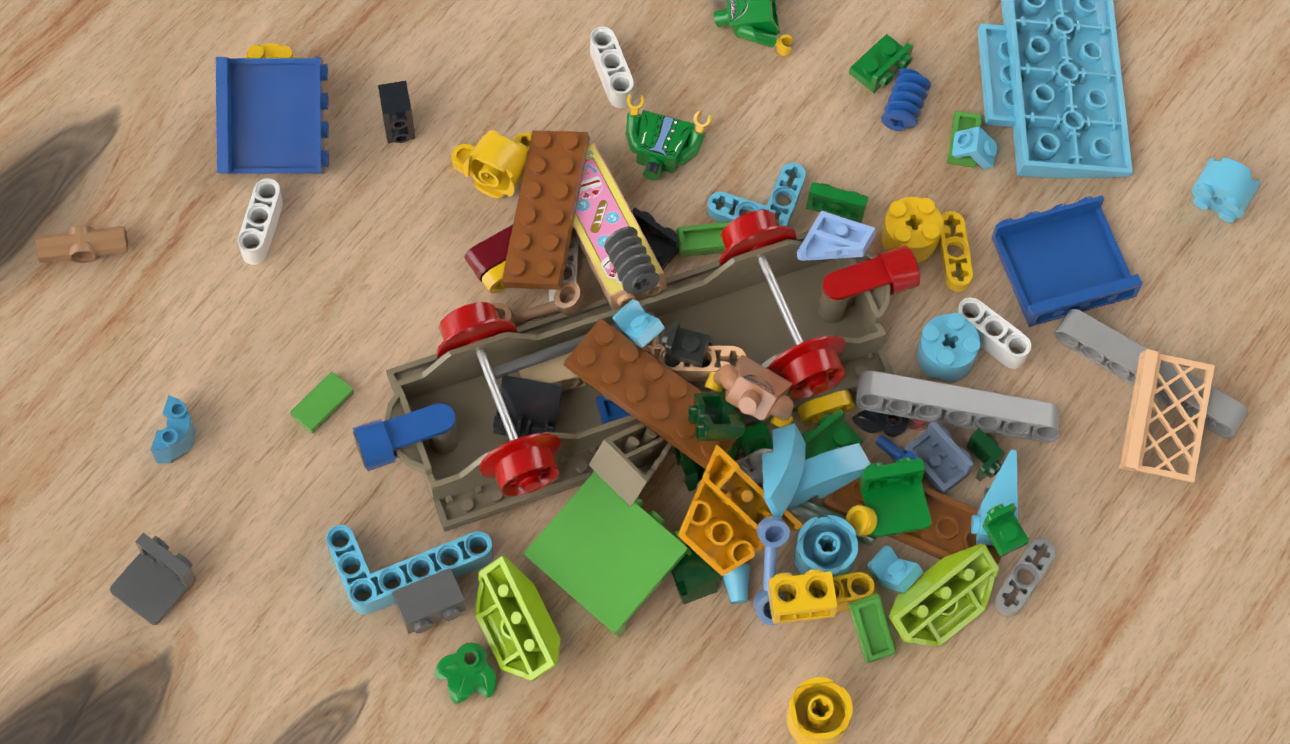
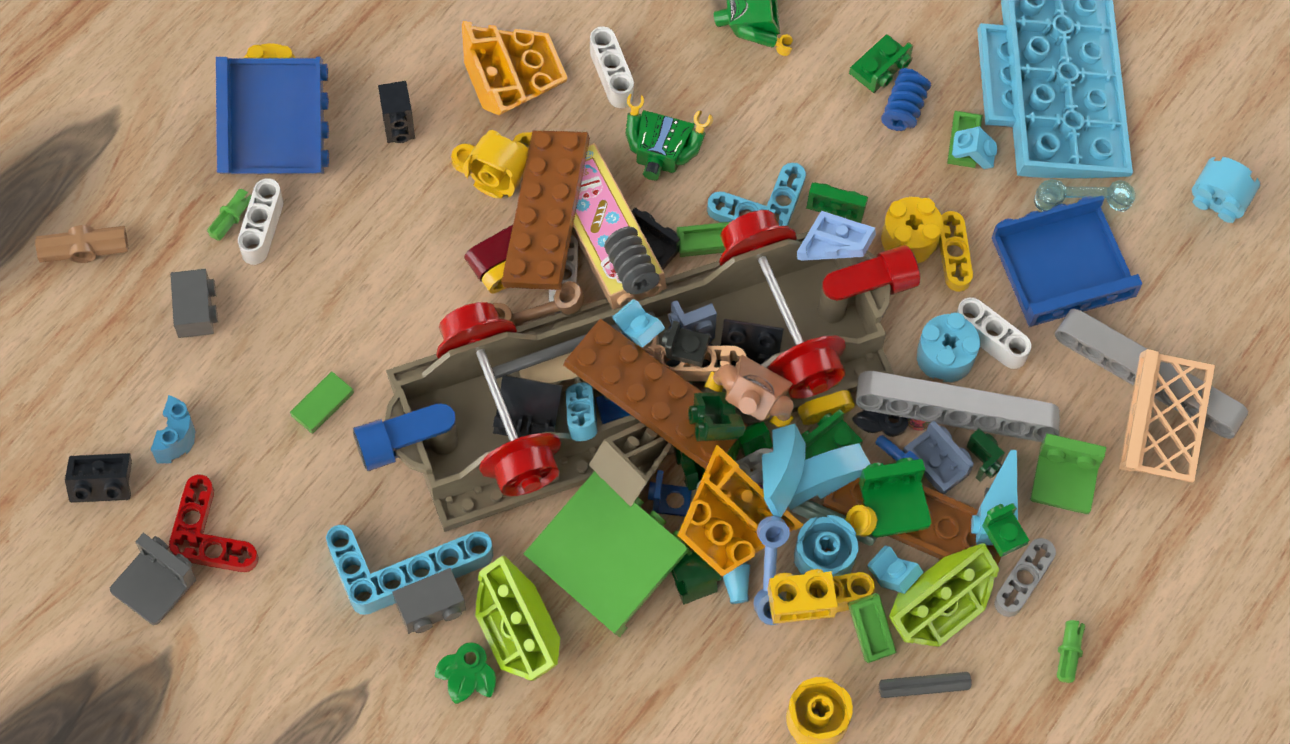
(98, 477): none -> black bracket
(192, 303): none -> dark grey brick
(194, 533): none -> red beam
(229, 215): none -> bright green axle
(510, 65): none -> light orange wedge
(581, 411): none -> medium azure beam
(659, 492): none -> blue bracket
(700, 320): none -> sand blue bracket
(756, 340): none -> black hinge
(925, 684): none -> dark grey axle
(1053, 192): none -> clear light blue piece
(1067, 473): none -> bright green bracket
(1070, 651): none -> bright green axle

